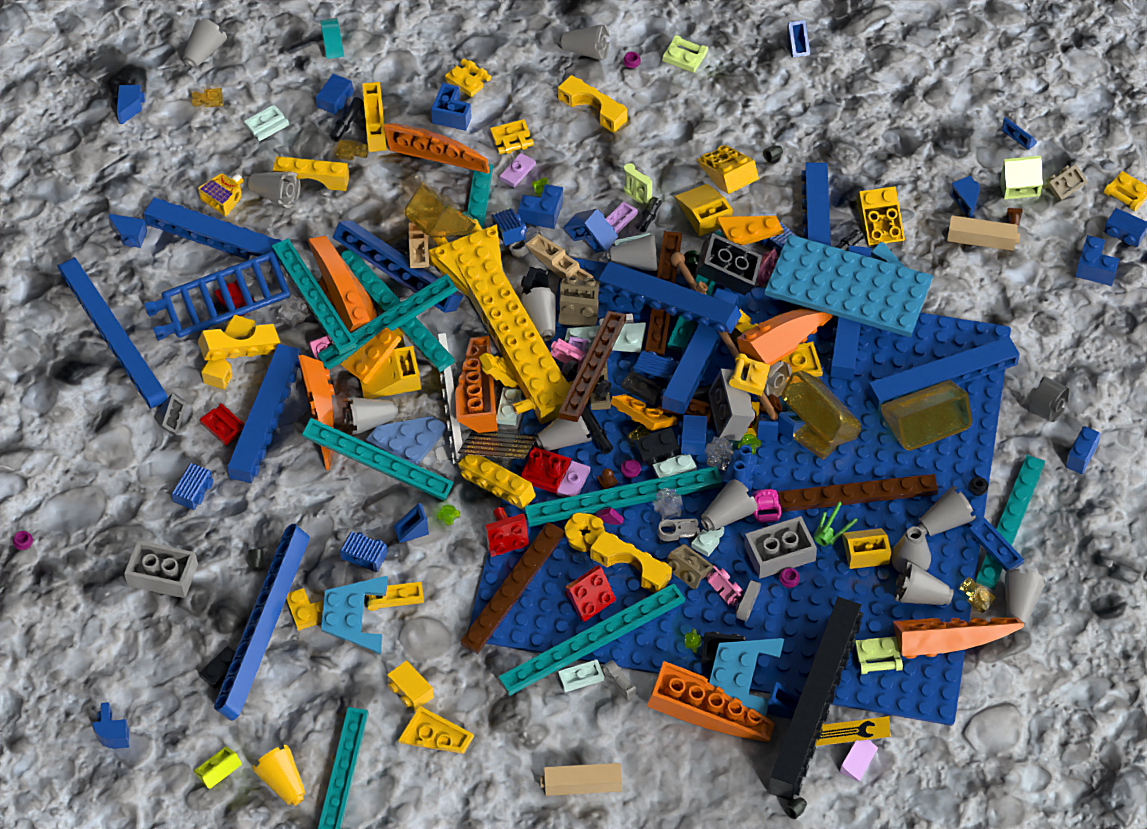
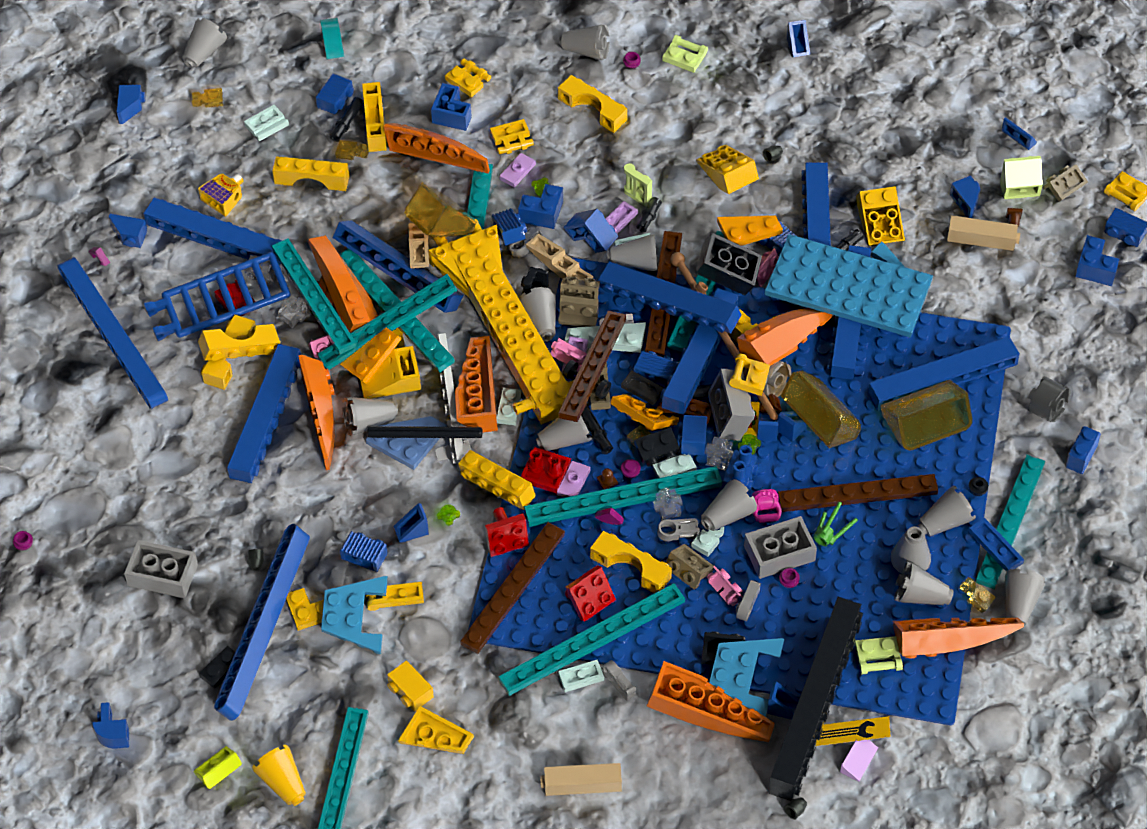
(97, 252): none -> magenta tile
(171, 414): dark grey slope -> none
(192, 486): blue brick -> none
(222, 424): red plate -> none
(276, 187): light grey cone -> none
(377, 459): teal plate -> none
(423, 432): none -> black axle
(498, 369): yellow wing -> none
(498, 444): sticker -> none
(580, 522): yellow plate -> none
(691, 260): dark green wheel -> none
(692, 640): clear neon green plate -> none
(703, 207): yellow slope -> none
(804, 359): yellow tile -> none
(812, 442): clear yellow plate -> none
(867, 548): yellow slope -> none

